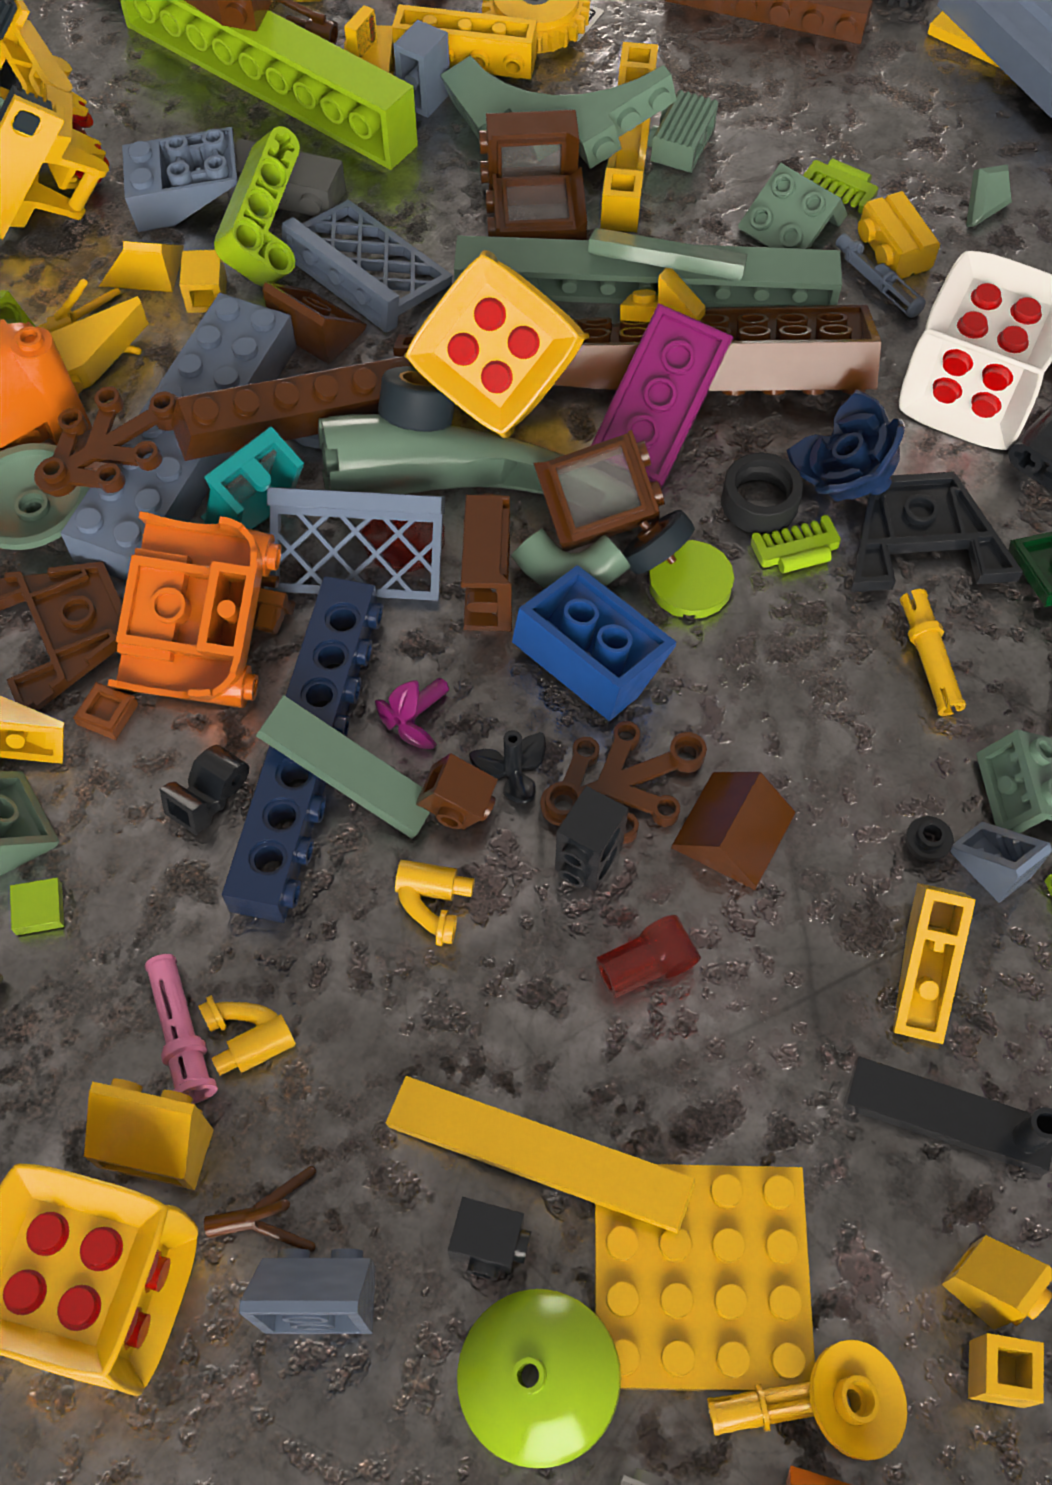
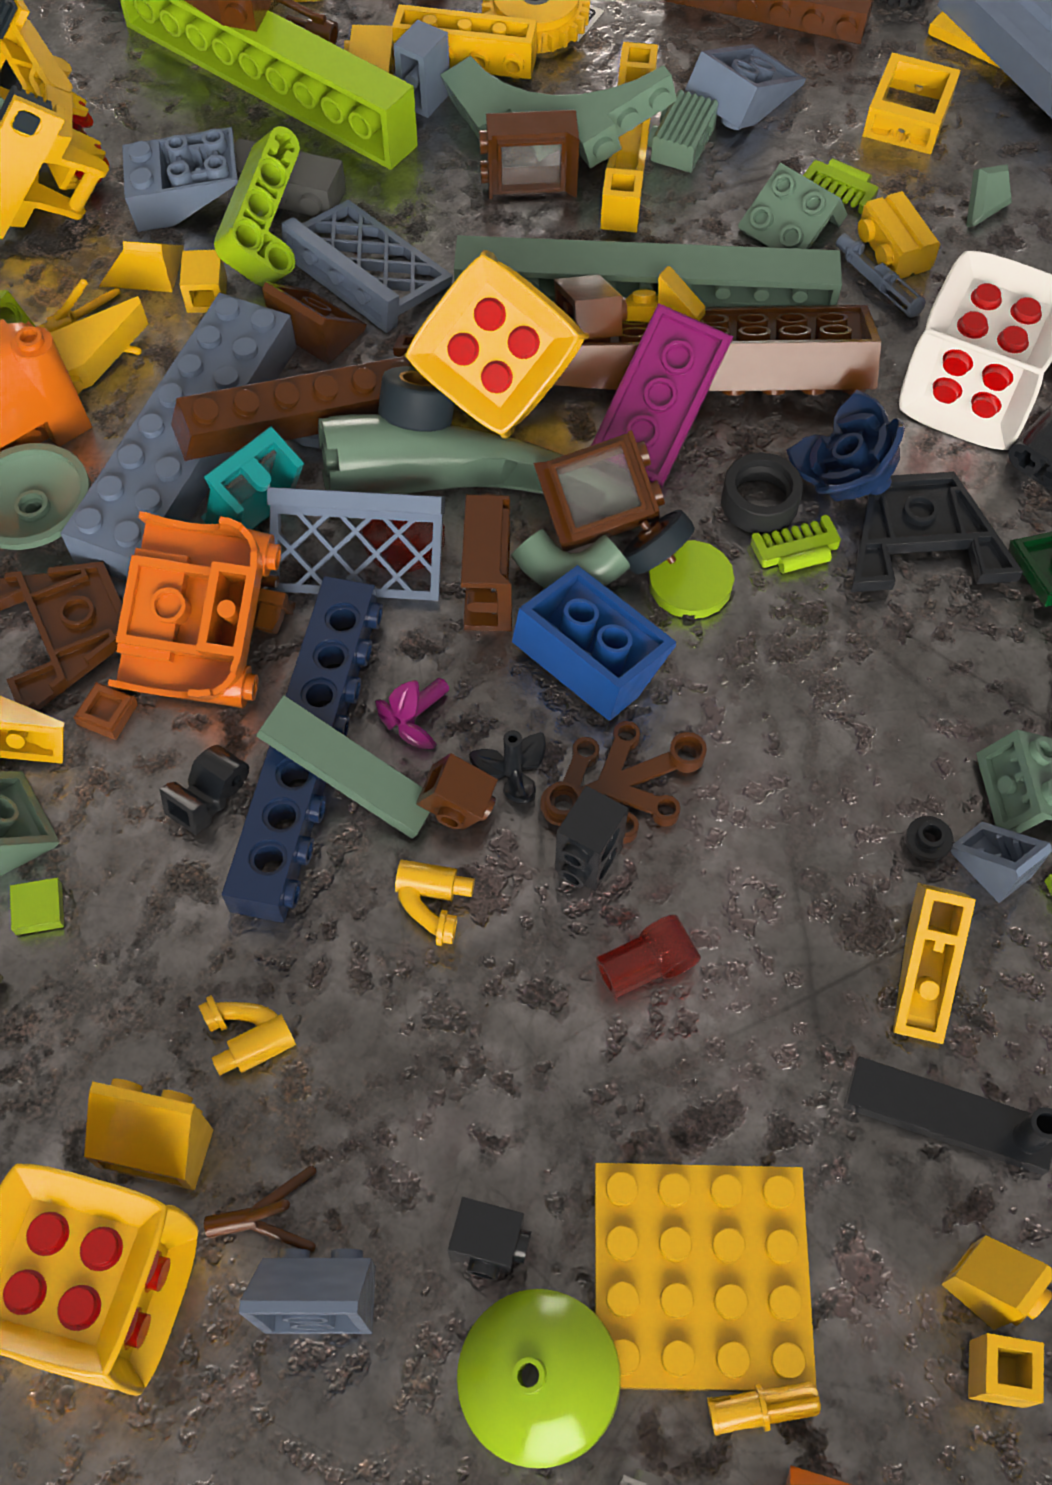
(66, 470): reddish brown plant -> none
(183, 1049): bright pink pin -> none
(361, 31): yellow tile -> none
(538, 207): reddish brown window -> none
(542, 1154): yellow tile -> none
(592, 305): none -> reddish brown brick
(667, 254): sand green tile -> none
(736, 826): reddish brown slope -> none
(743, 82): none -> sand blue slope
(876, 1397): yellow dish -> none
(919, 126): none -> yellow window
(927, 637): yellow pin -> none

